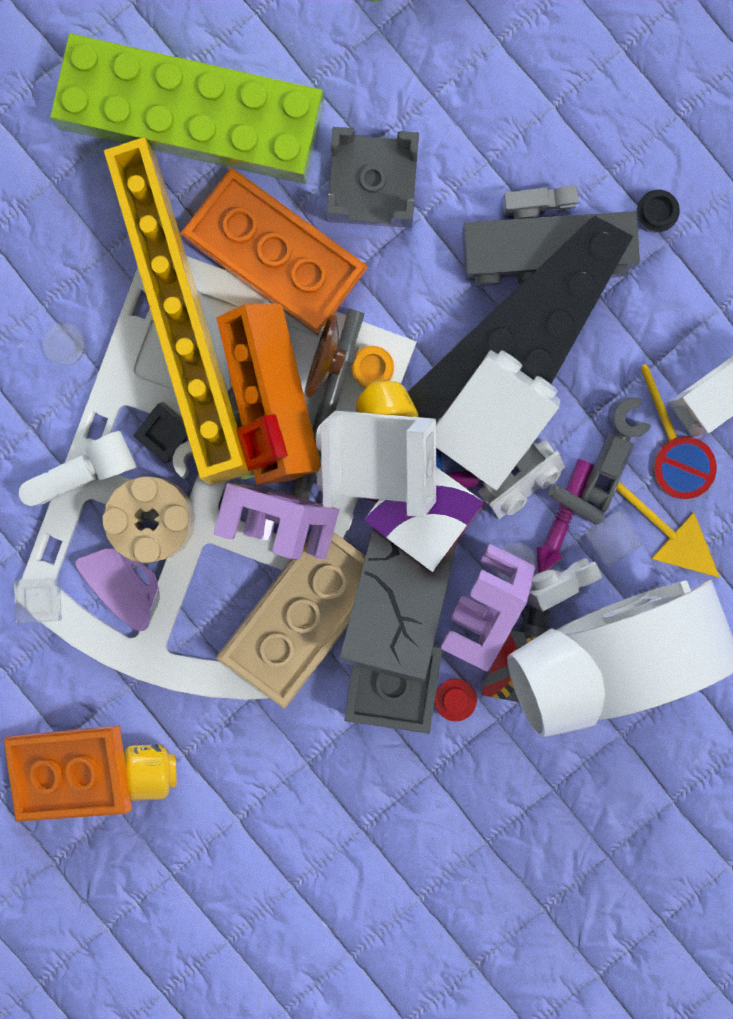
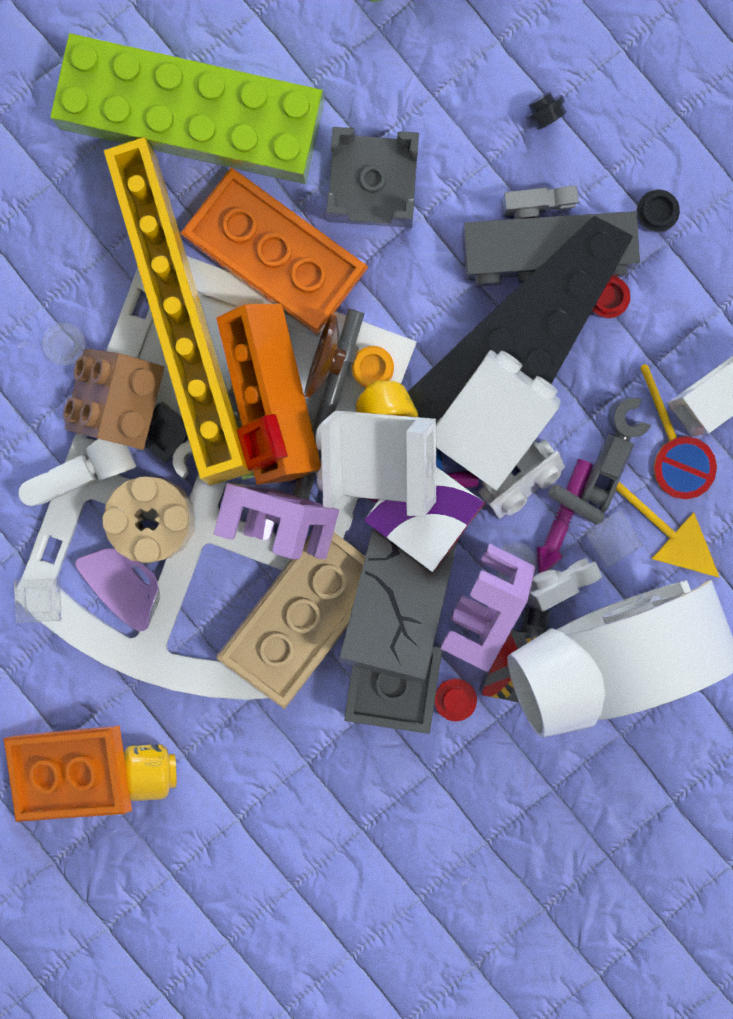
(113, 397): none -> medium nougat bracket
(546, 110): none -> black plate
(613, 299): none -> red plate

